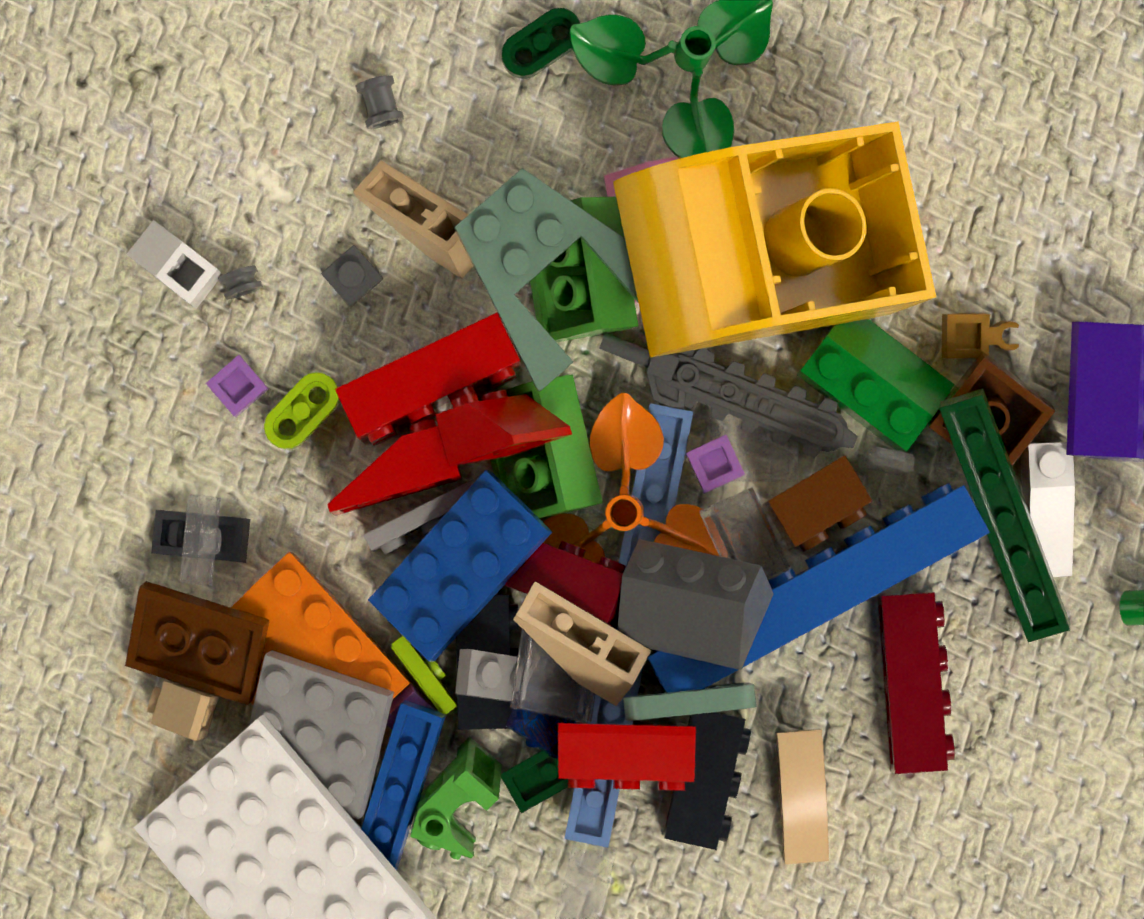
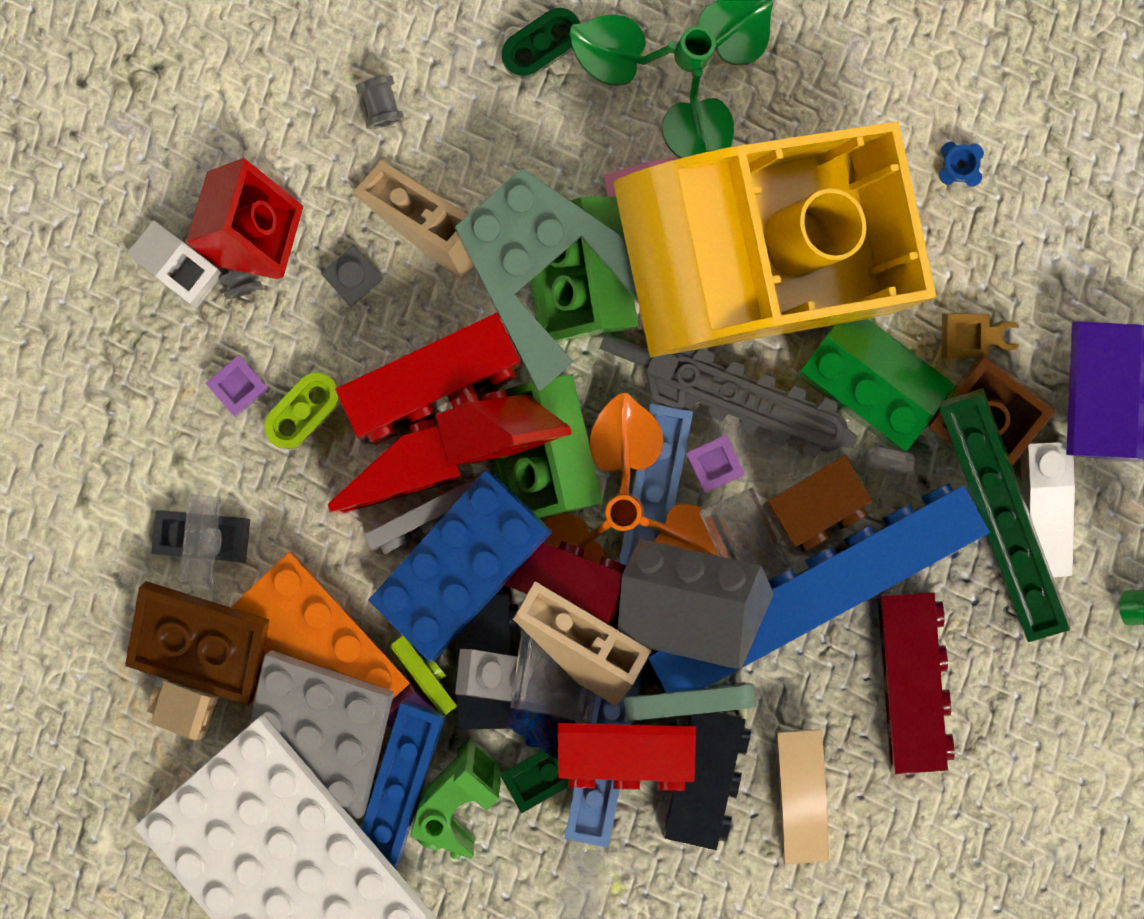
(244, 221): none -> red slope
(970, 155): none -> blue plate

